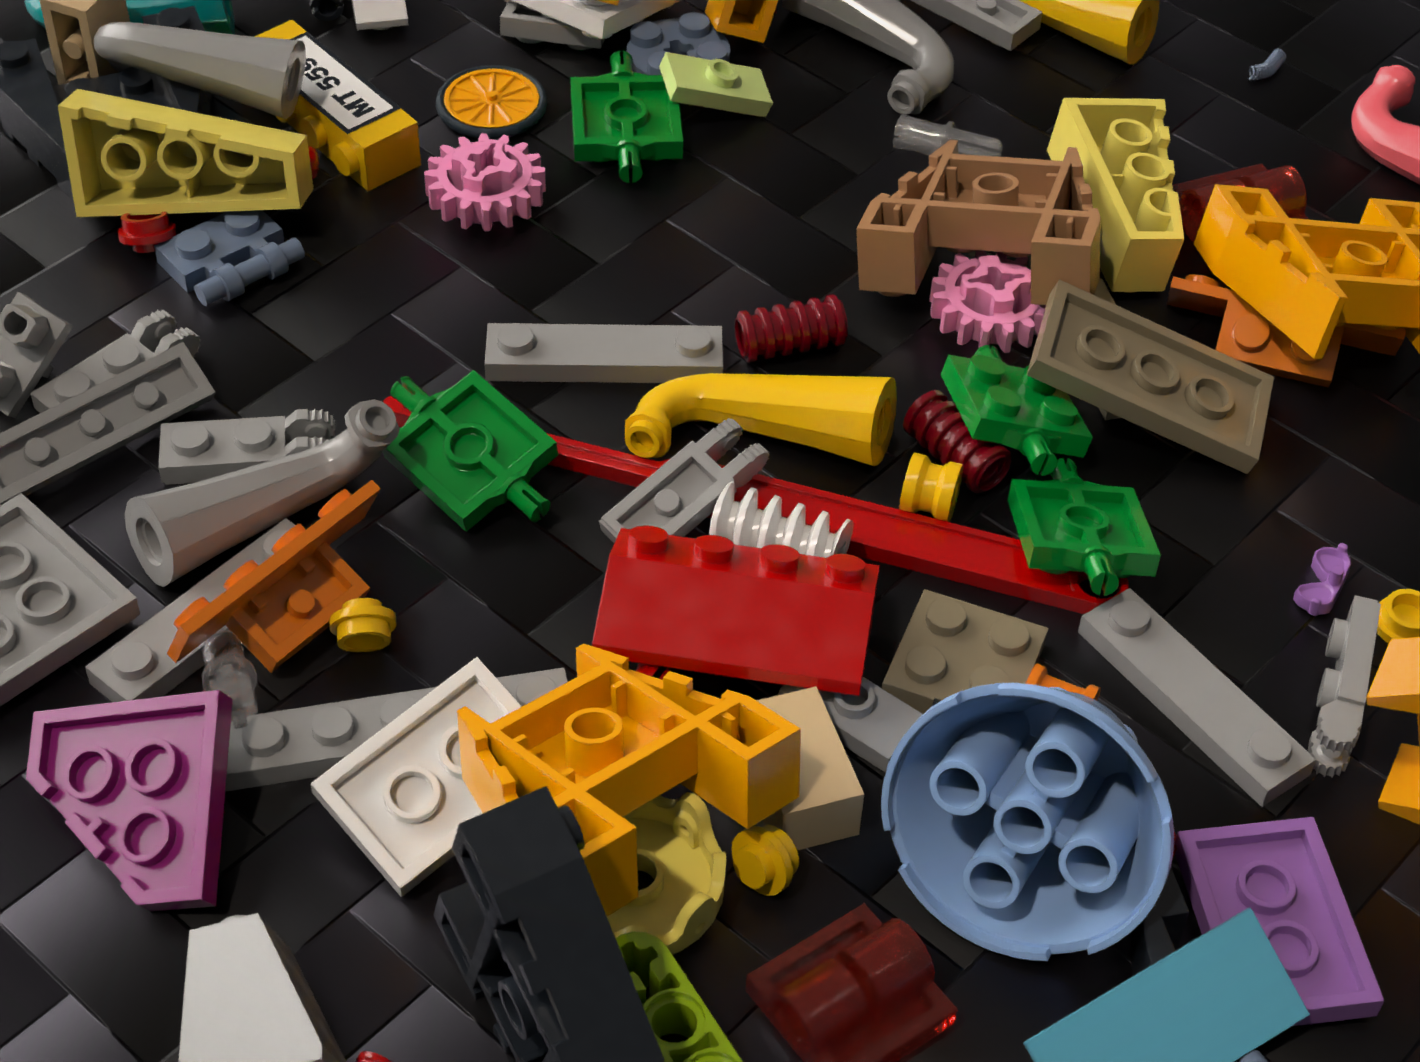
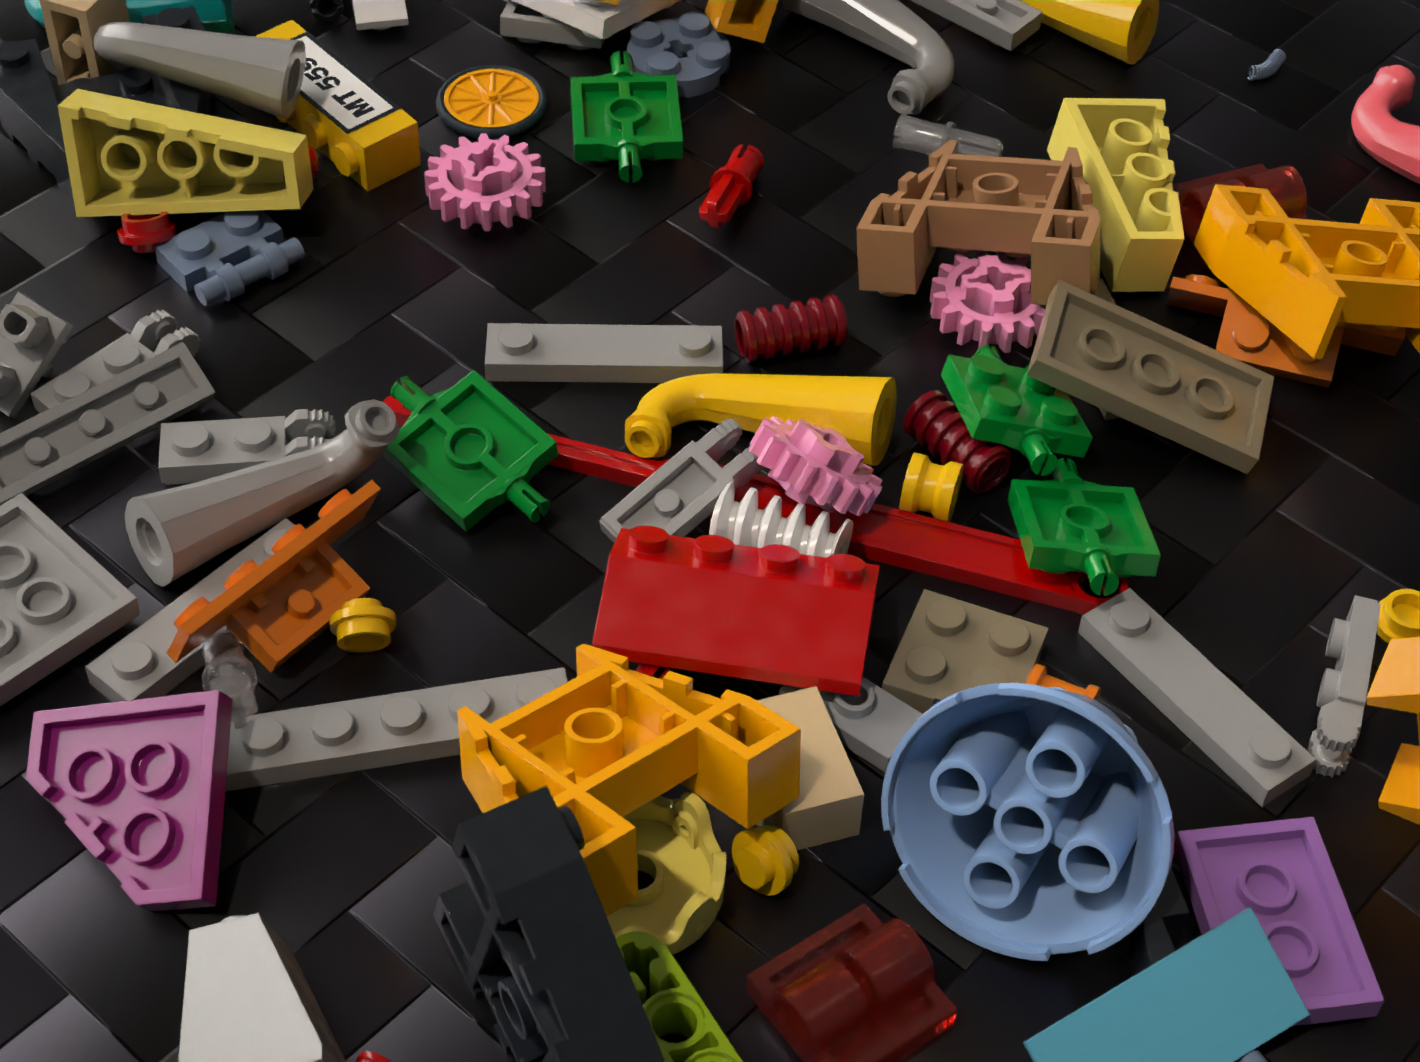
(405, 783): white plate -> none
(715, 84): yellowish green plate -> none
(731, 186): none -> red axle
(815, 465): none -> bright pink gear
(1332, 569): medium lavender piece -> none

